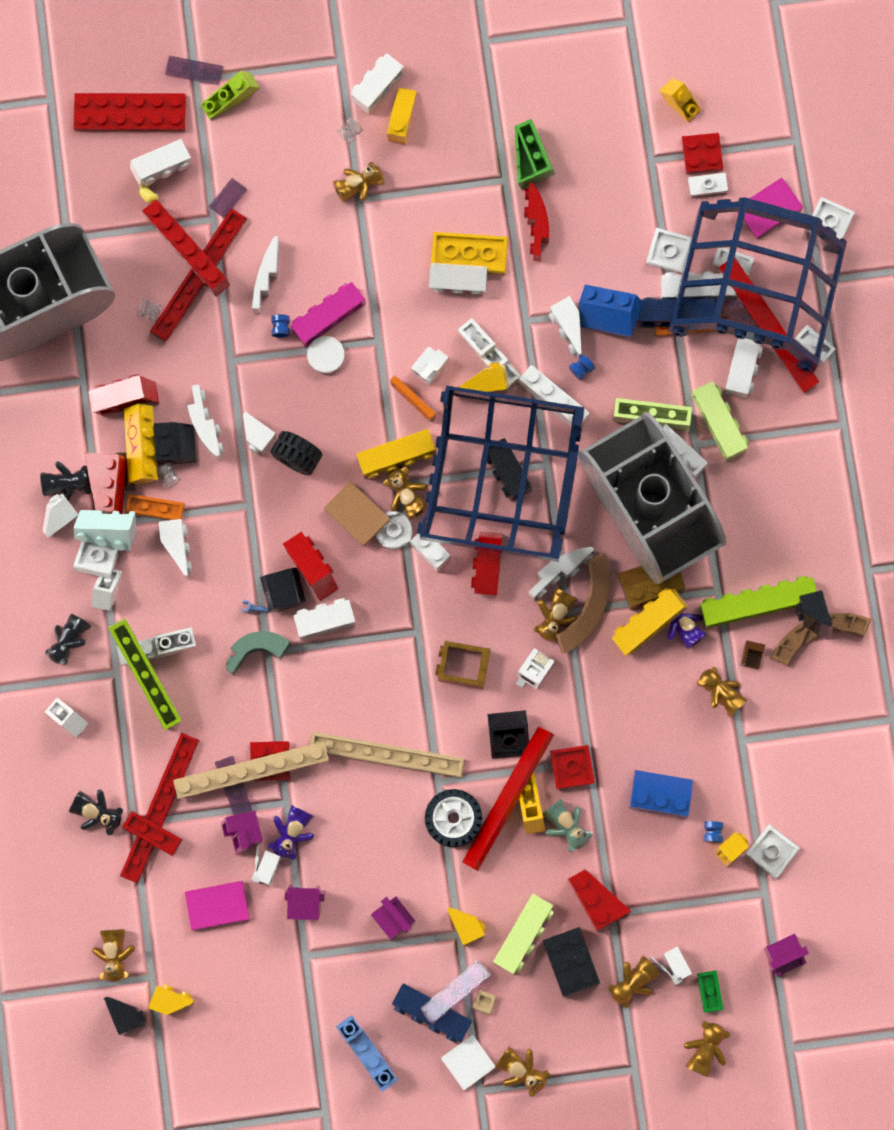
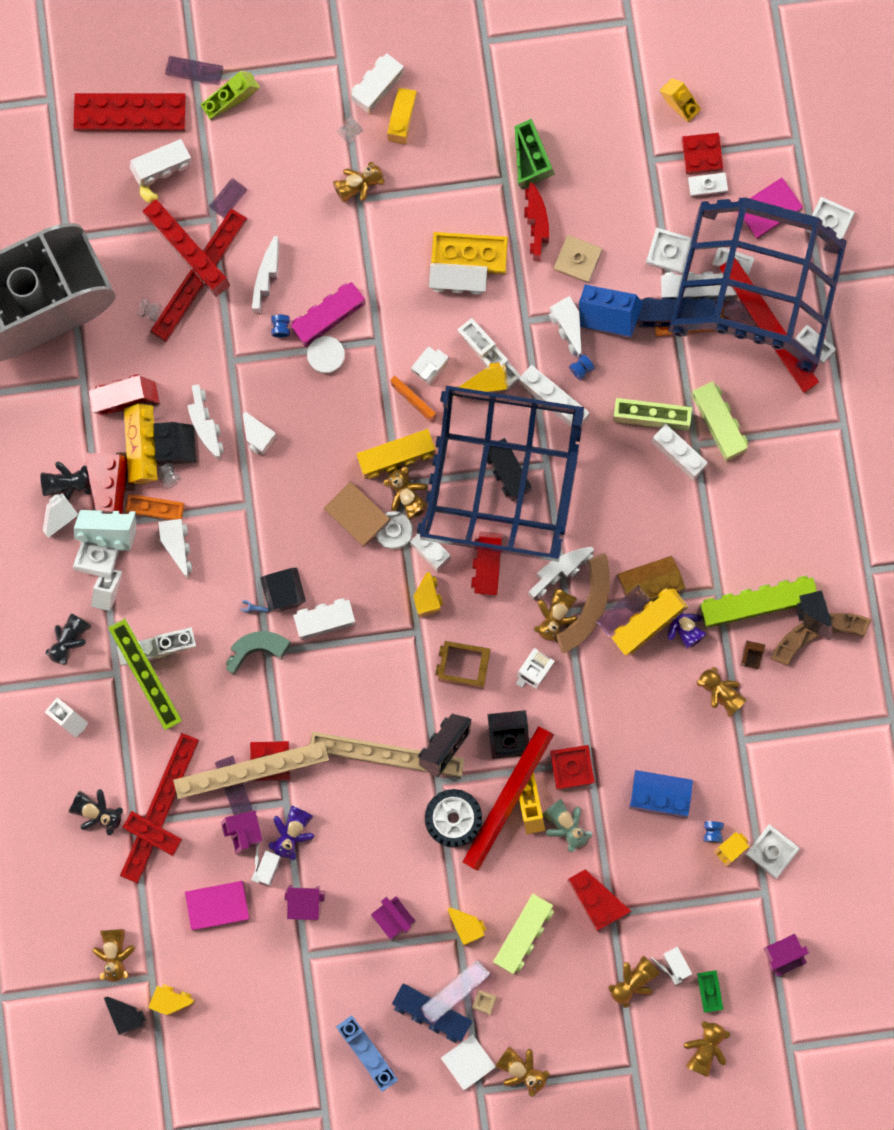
(296, 452): black tyre -> none
(311, 565): red wedge -> none
(425, 597): none -> yellow slope
(445, 744): none -> black slope
(571, 962): black brick -> none
(577, 259): none -> tan plate
(623, 610): none -> clear purple tile
(652, 498): light grey brick -> none
(743, 368): white brick -> none

